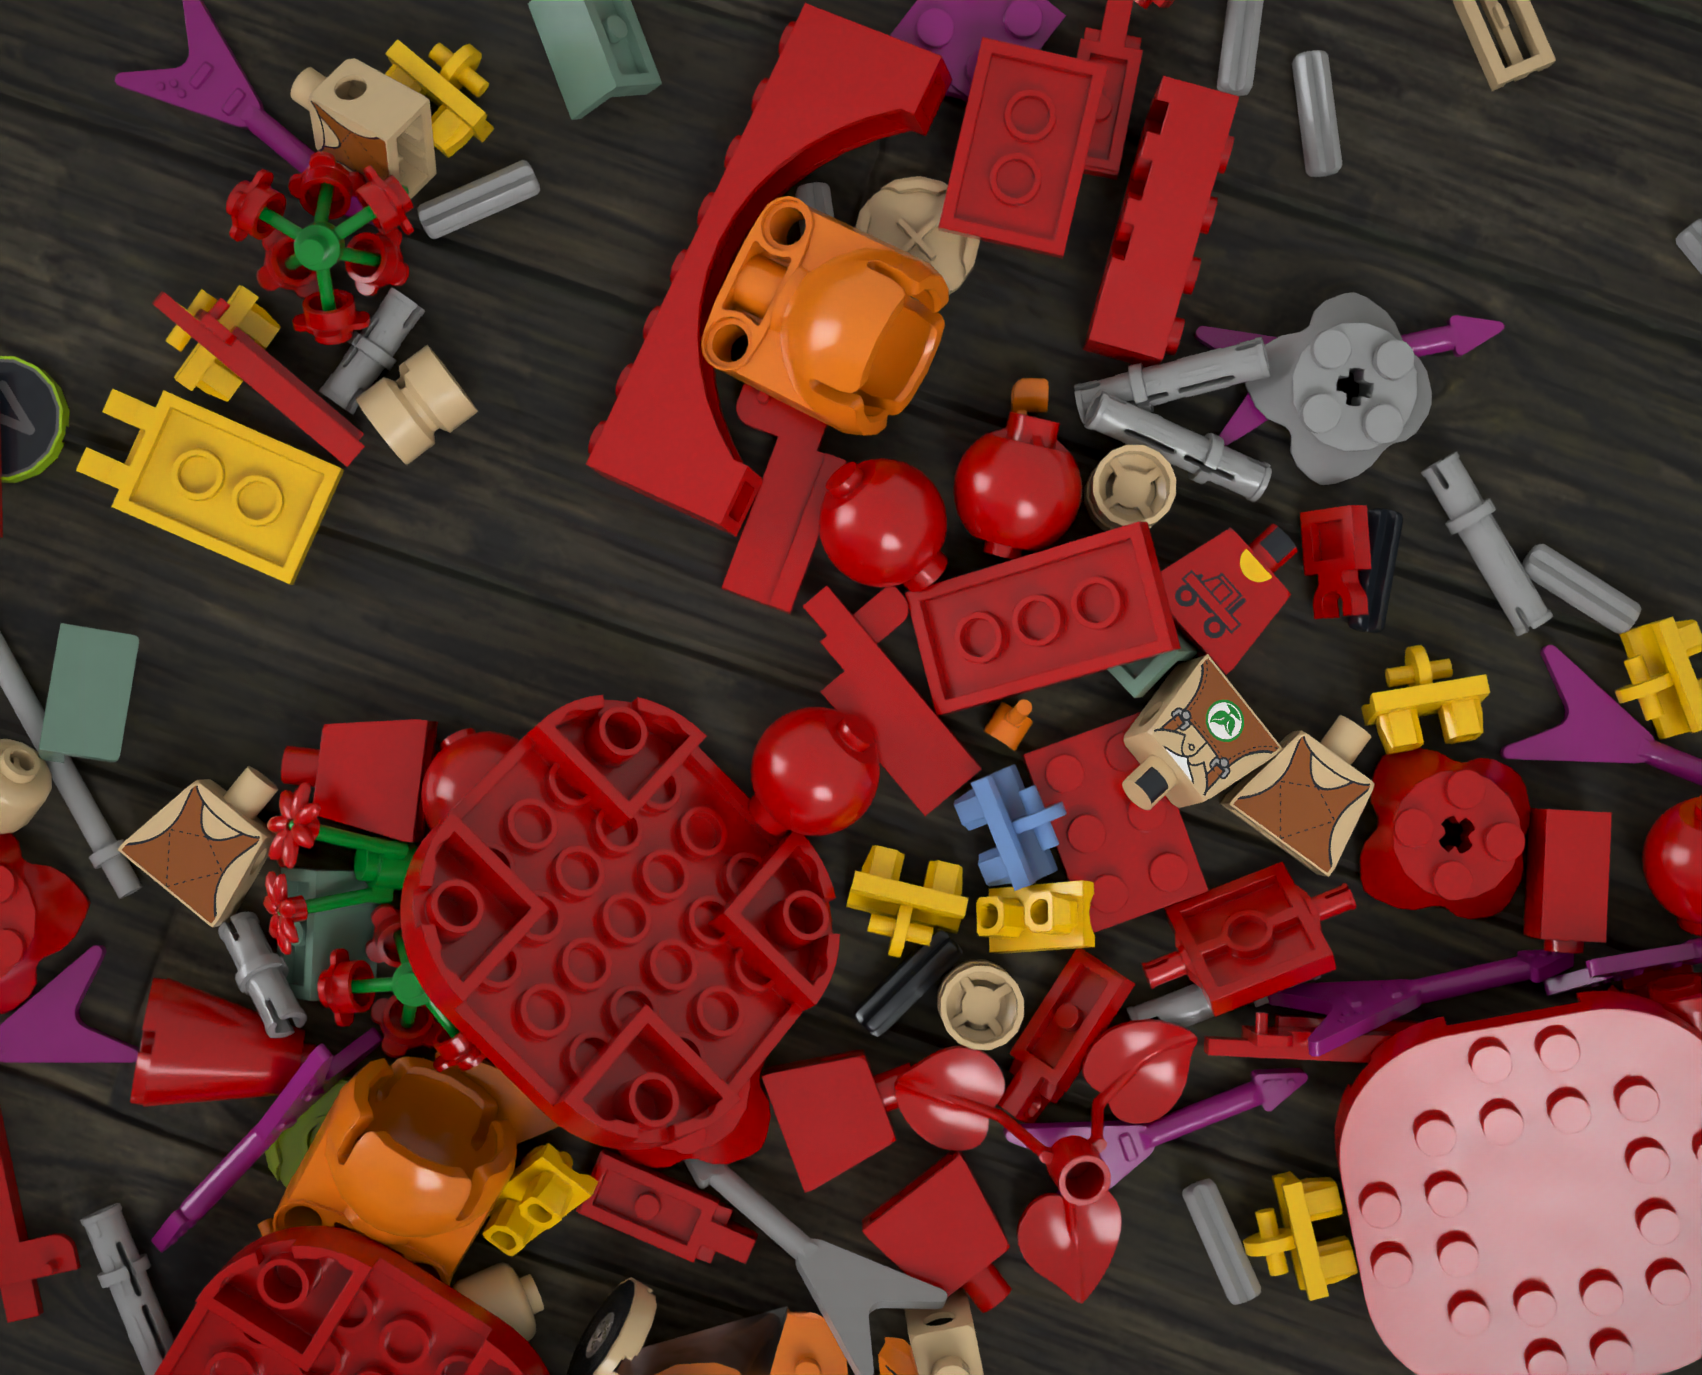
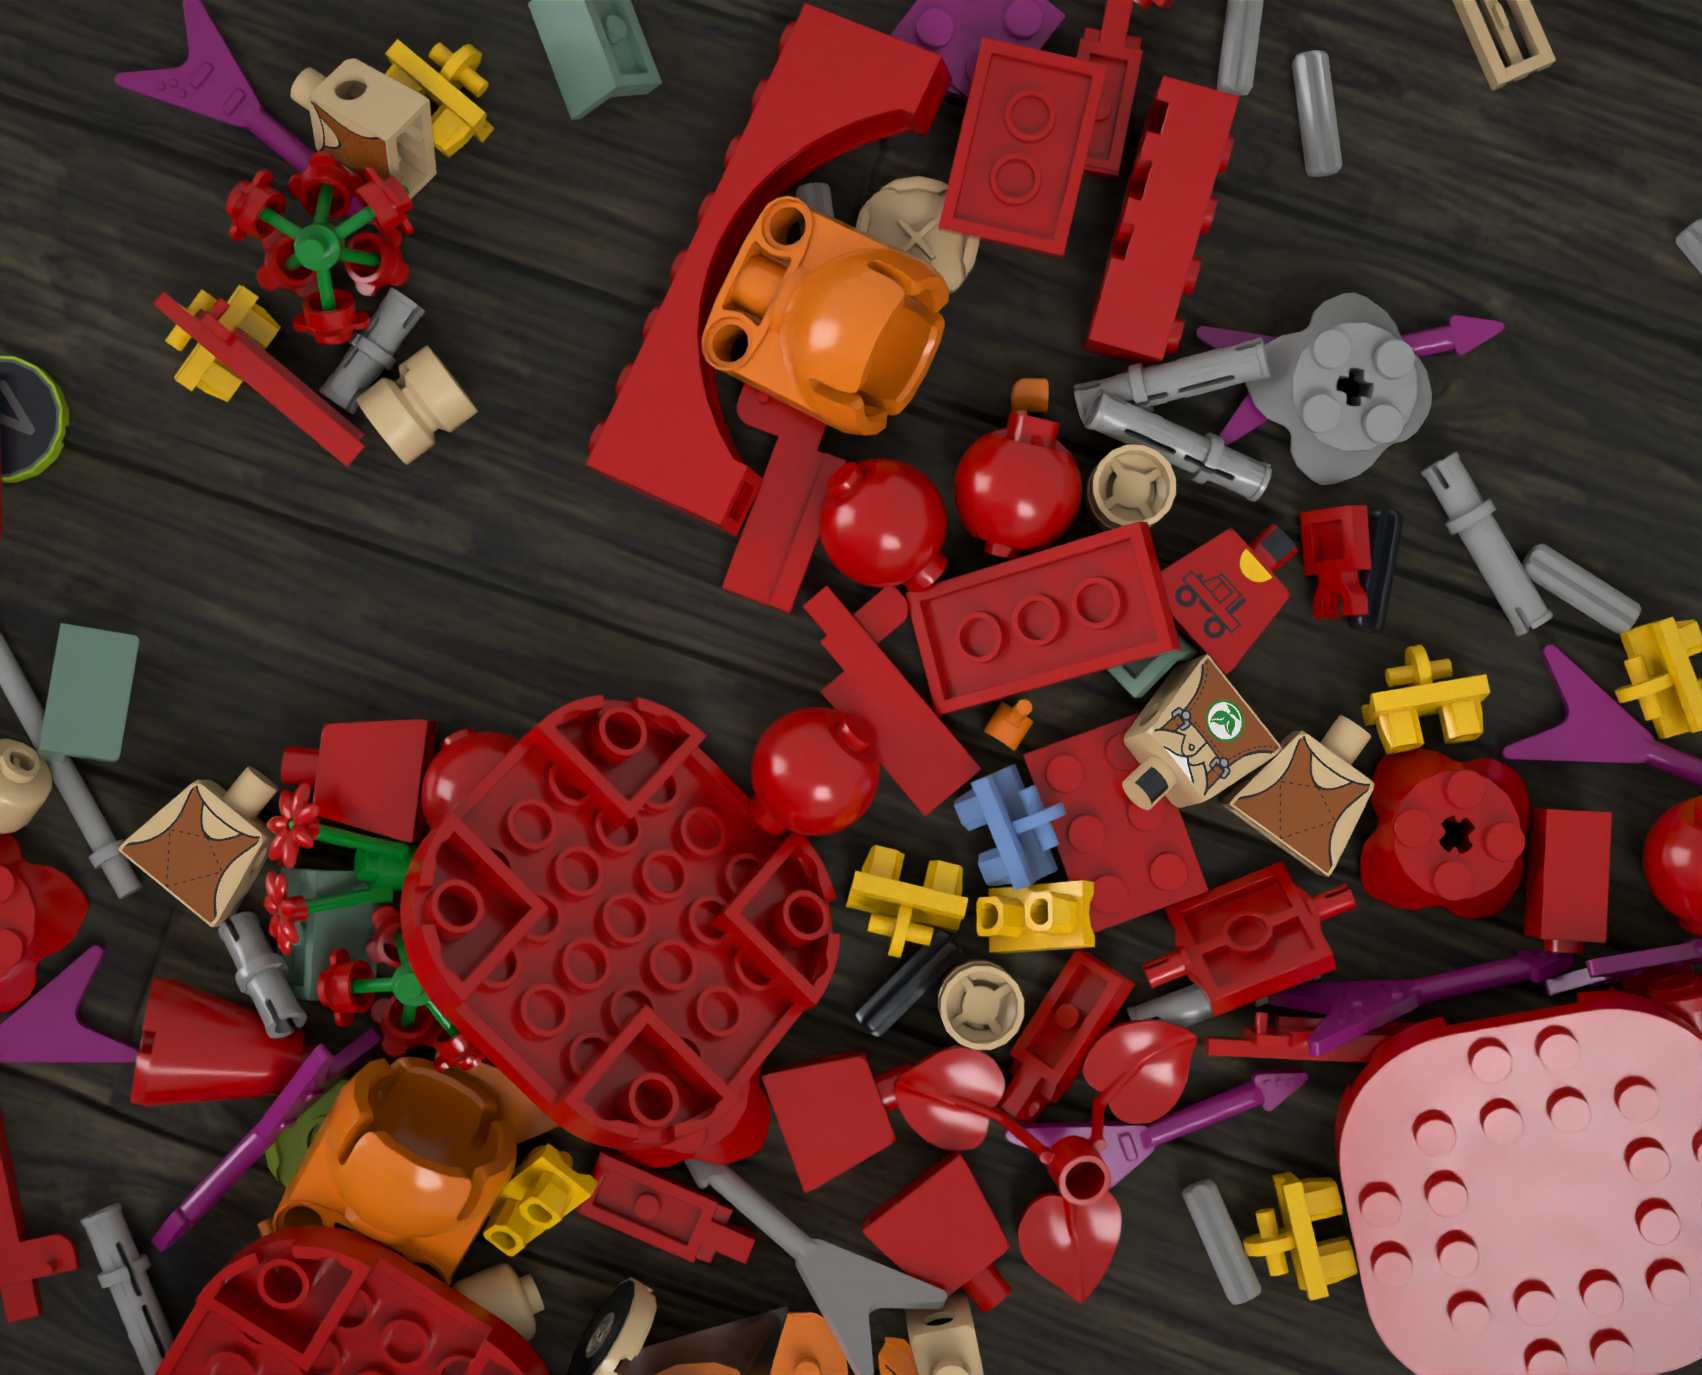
(217, 483): yellow tile -> none
(478, 199): light grey axle -> none

